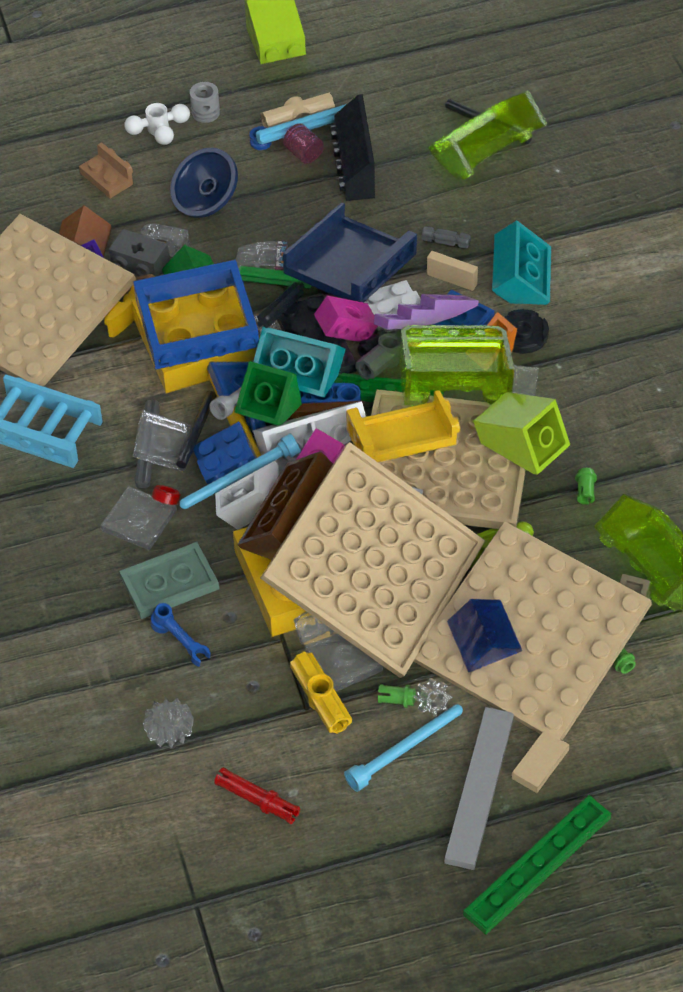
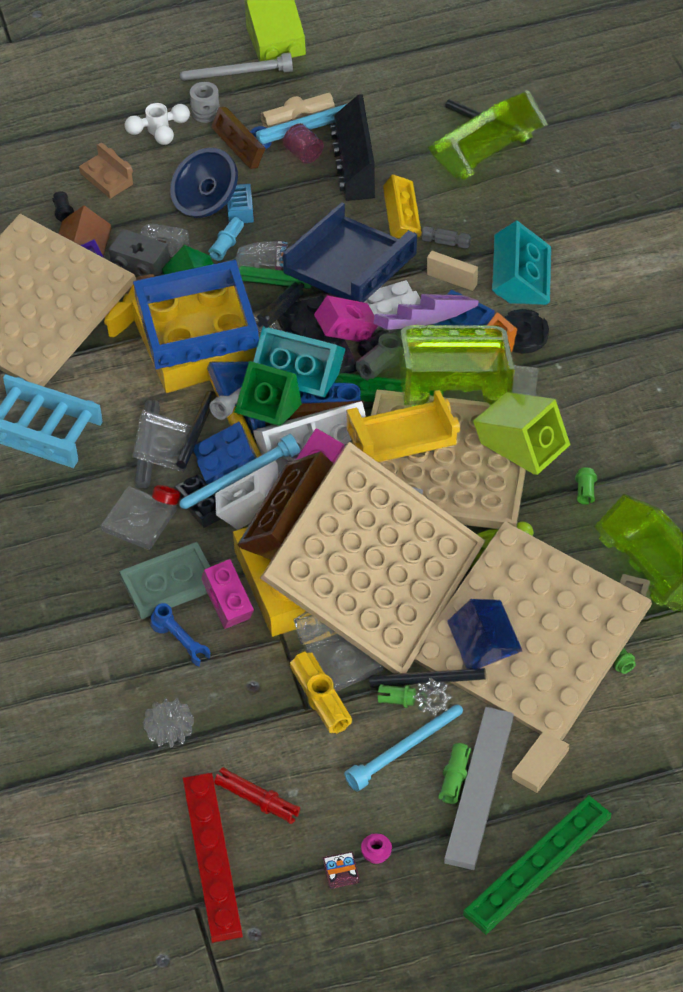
(62, 206): none -> black pin
(204, 510): none -> black slope
(212, 858): none -> red plate
(226, 239): none -> medium azure axle
(227, 594): none -> dark pink brick
(238, 137): none -> reddish brown plate
(241, 204): none -> dark azure slope
(282, 62): none -> light grey piece
(341, 870): none -> tile
(376, 855): none -> dark pink plate
(401, 206): none -> yellow slope
(423, 677): none -> black bar
(454, 773): none -> bright green pin

